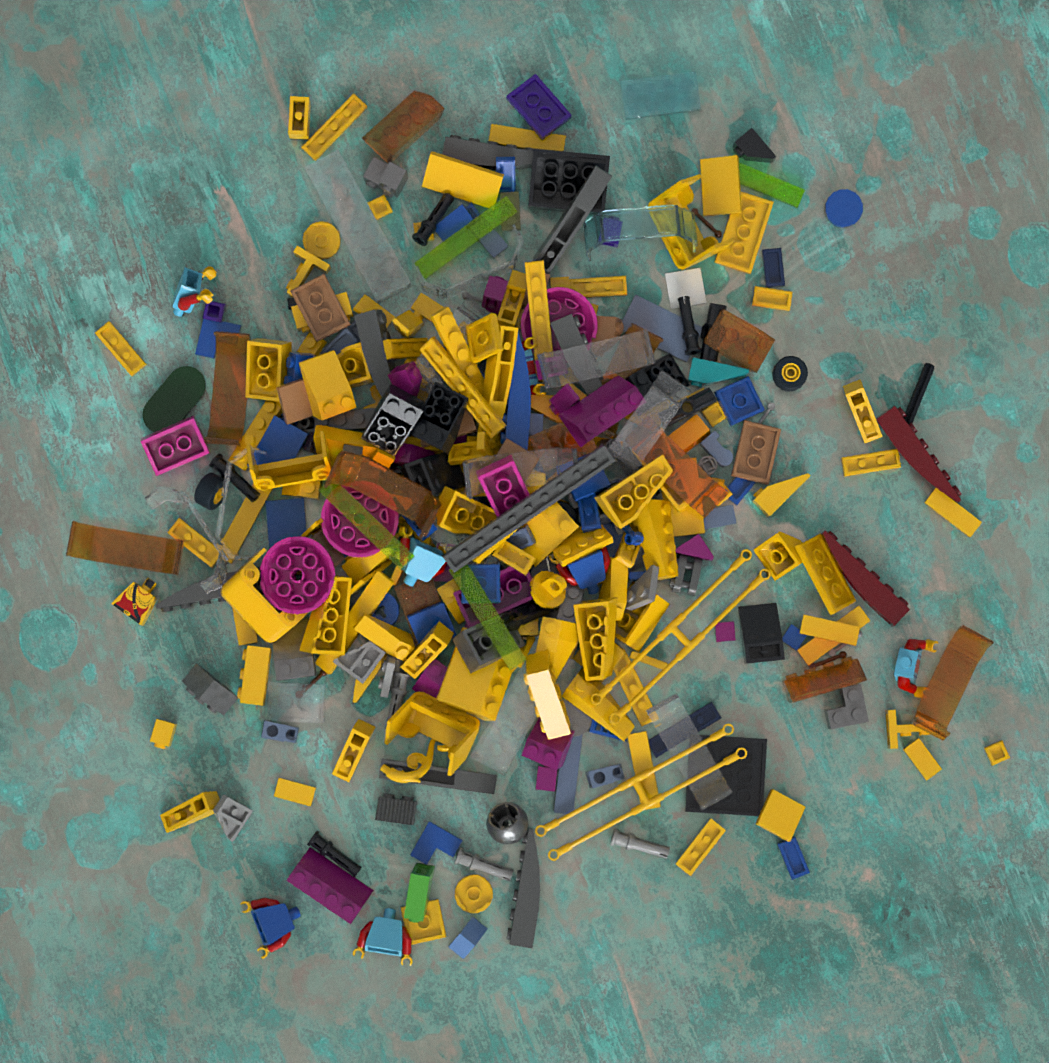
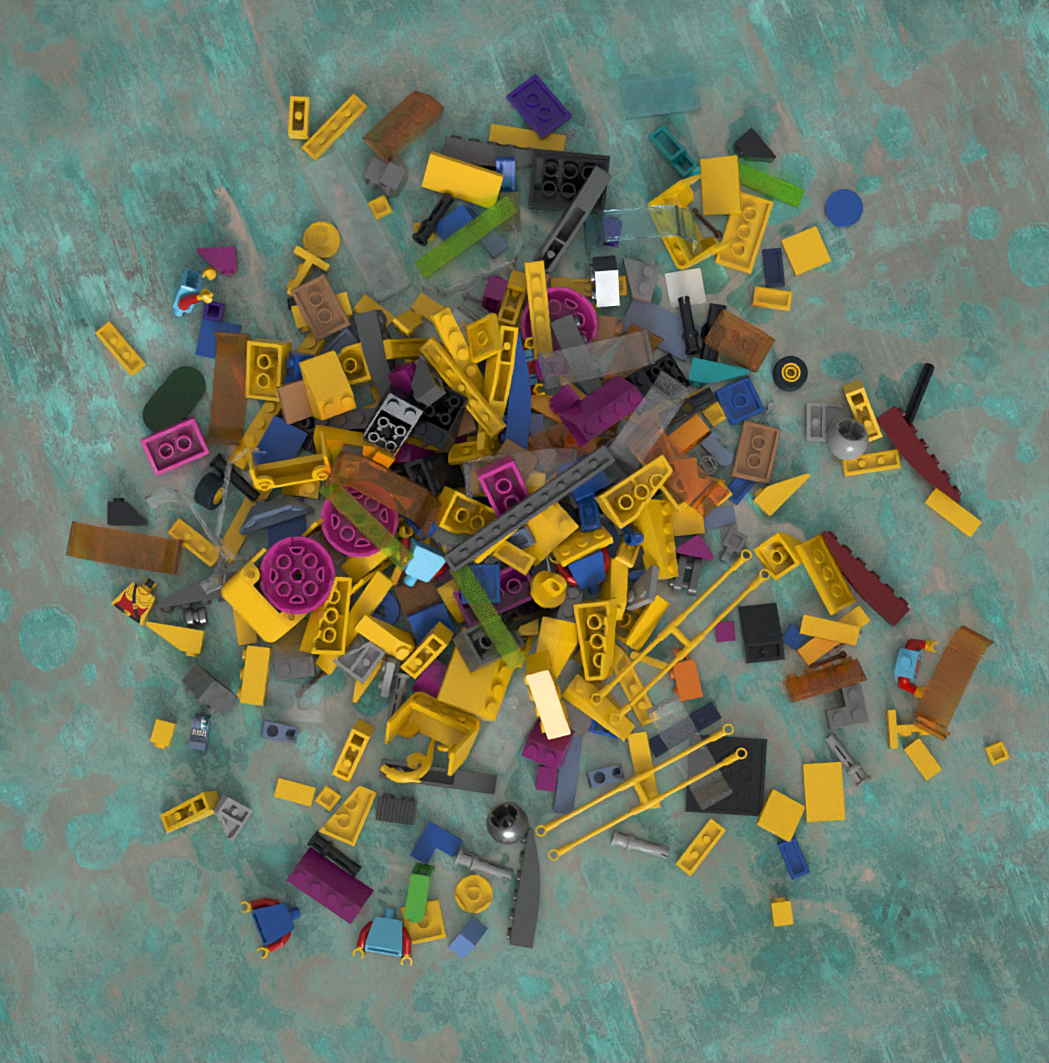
(124, 514): none -> black slope
(182, 638): none -> yellow slope
(196, 617): none -> flat silver wheel
(200, 732): none -> sand blue leg
(221, 259): none -> magenta slope
(274, 512): none -> sand blue wedge
(328, 798): none -> yellow tile
(350, 817): none -> yellow wing
(426, 383): none -> dark grey slope
(605, 276): none -> brick
(641, 279): none -> light grey wing
(674, 153): none -> teal slope
(685, 678): none -> orange brick
(733, 542): none -> flat silver plate
(781, 912): none -> yellow brick
(805, 251): none -> yellow tile
(820, 419): none -> light grey wing
(823, 791): none -> yellow tile
(847, 439): none -> light grey wheel
(852, 769): none -> light grey pin

